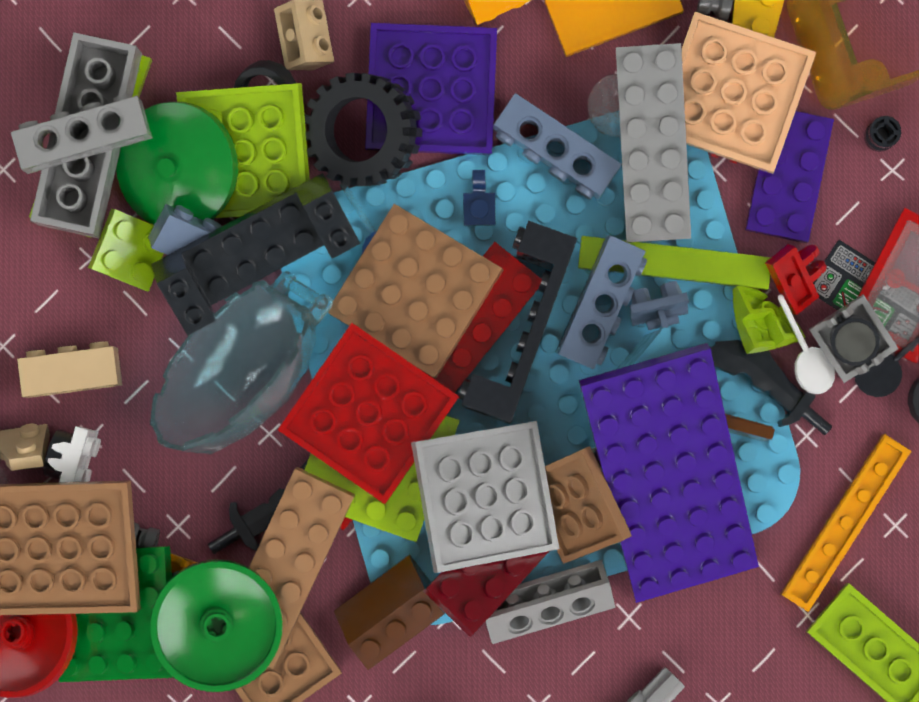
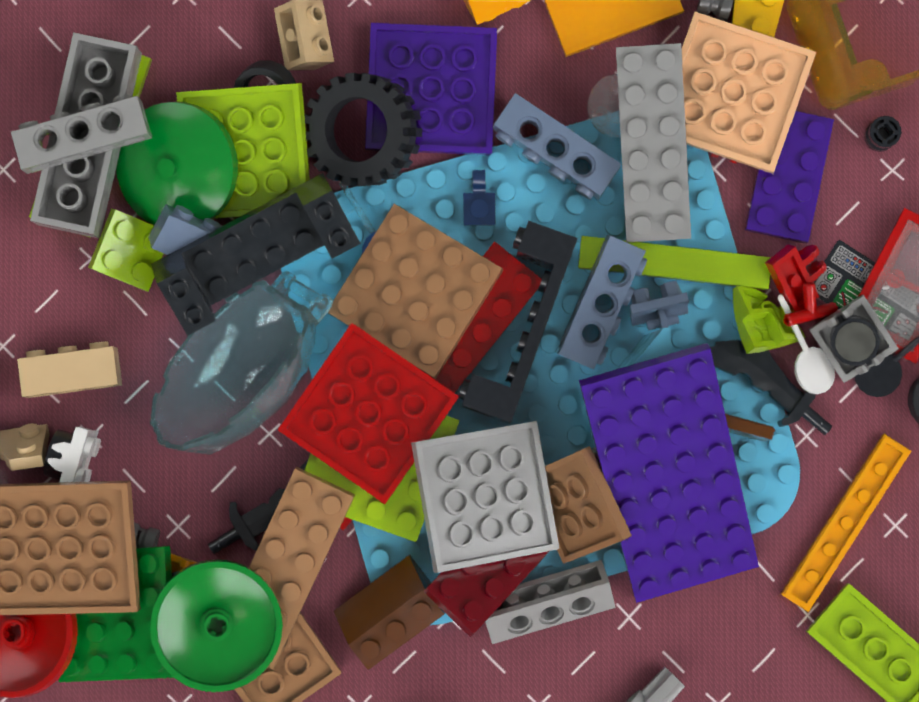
(811, 310): none -> red piece

